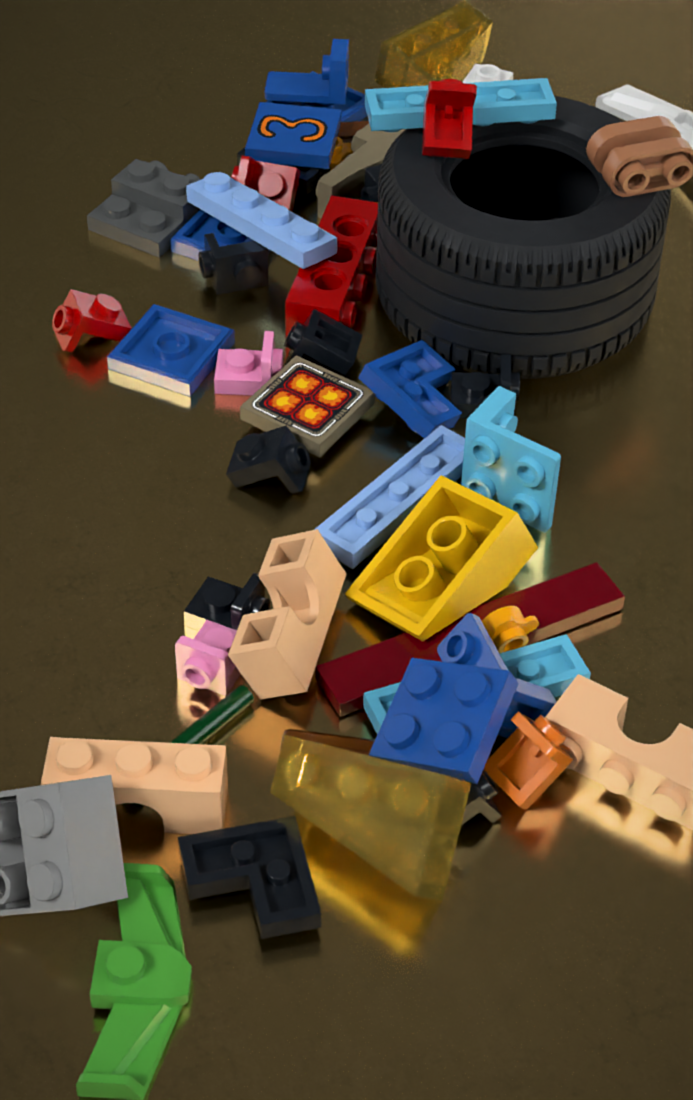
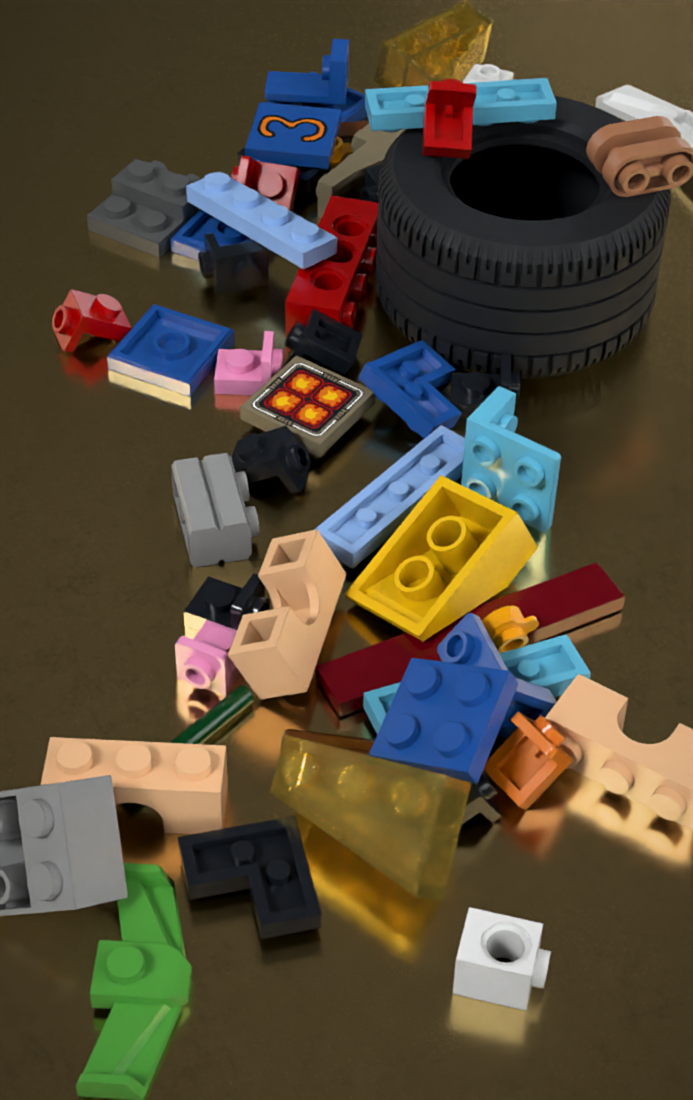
(213, 509): none -> light grey brick
(500, 936): none -> white brick

